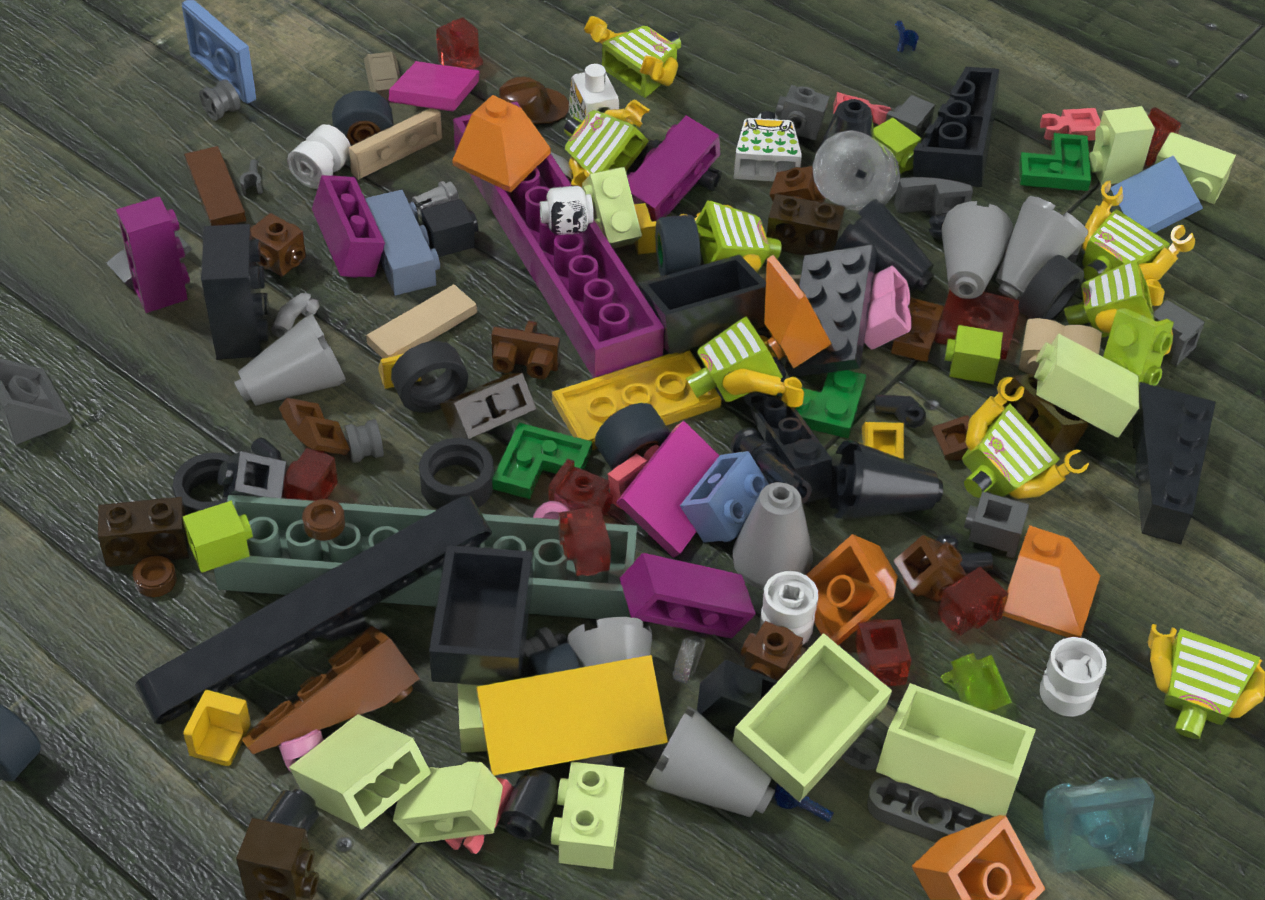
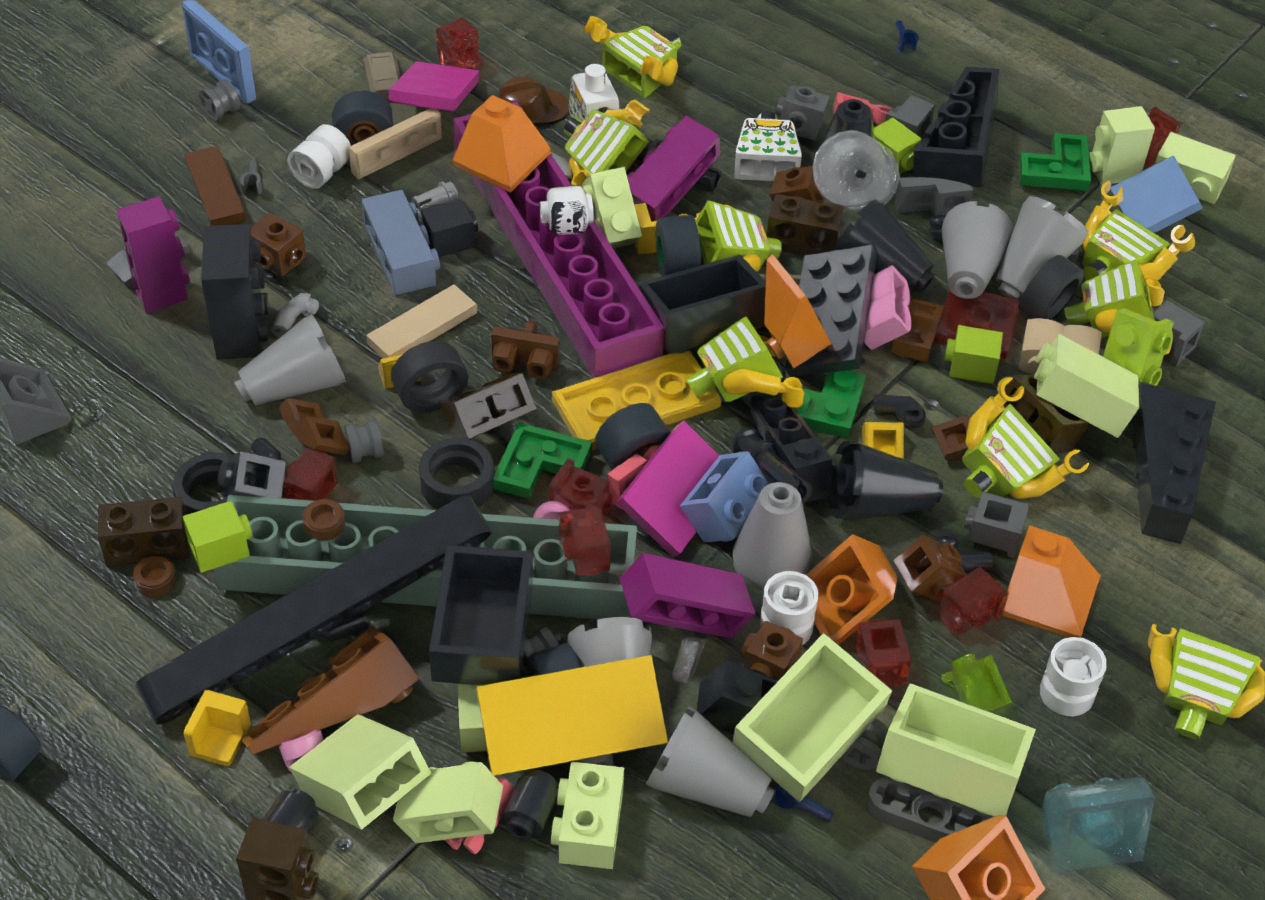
(348, 226): magenta brick -> none
(1071, 122): coral plate -> none

